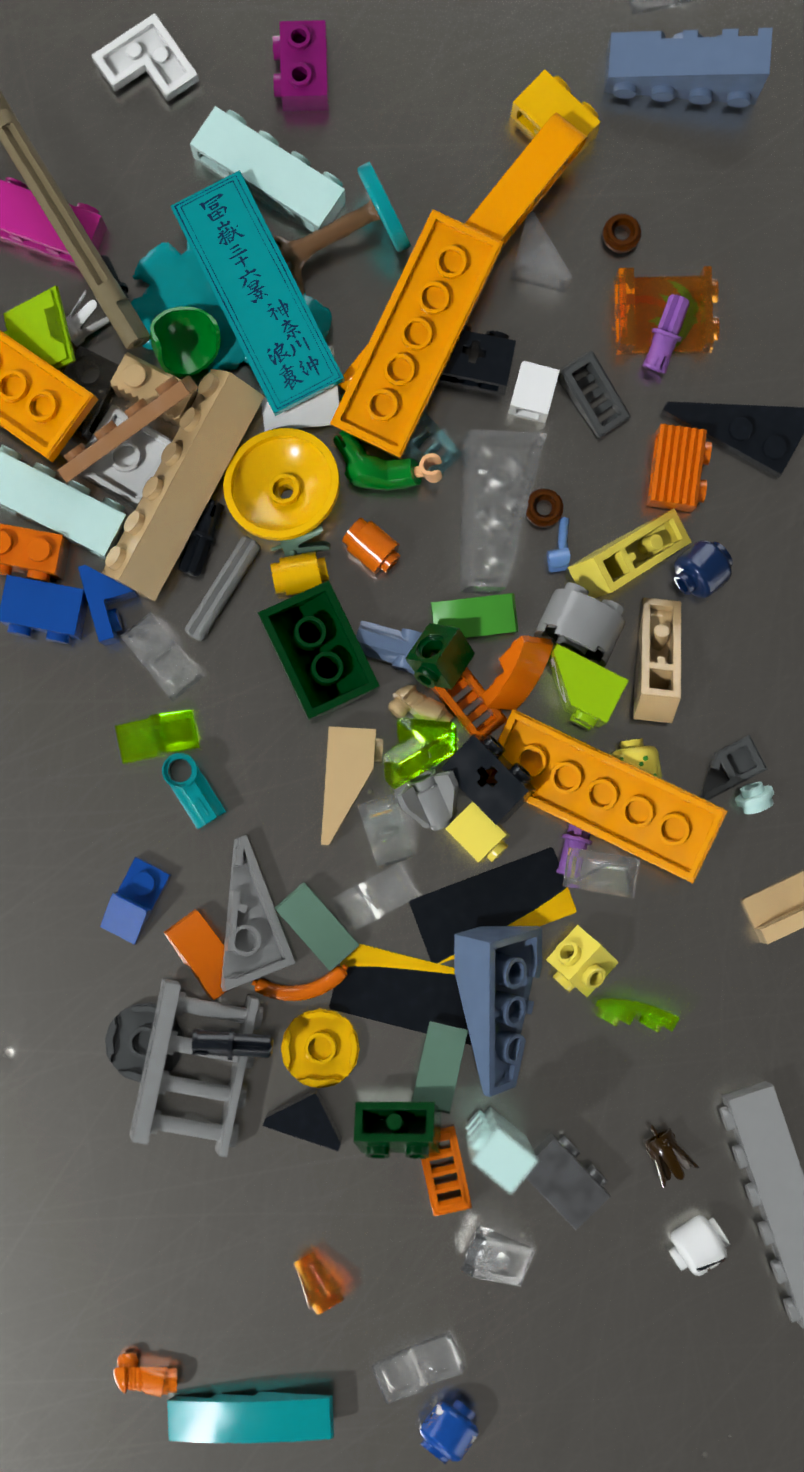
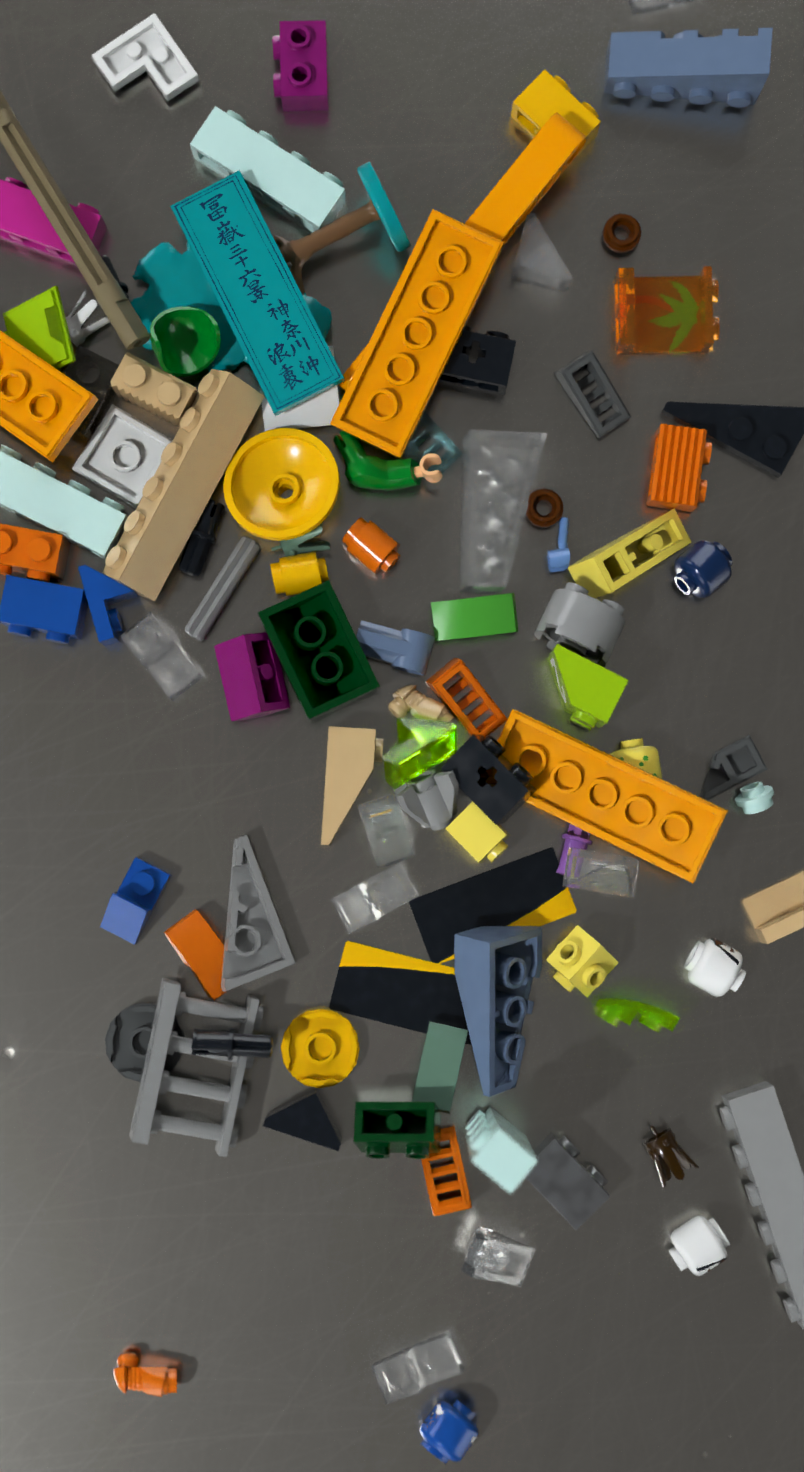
(138, 416): medium nougat plate -> none
(157, 736): clear neon green slope -> none
(194, 793): teal piece -> none
(251, 677): none -> magenta brick
(251, 1419): teal slope -> none
(304, 991): orange piece -> none
(316, 926): sand green slope -> none
(318, 1284): clear orange cone -> none
(440, 656): dark green brick -> none
(522, 670): orange slope -> none
(533, 391): white panel -> none
(658, 661): tan slope -> none
(666, 334): medium lavender axle -> none
(715, 967): none -> white head

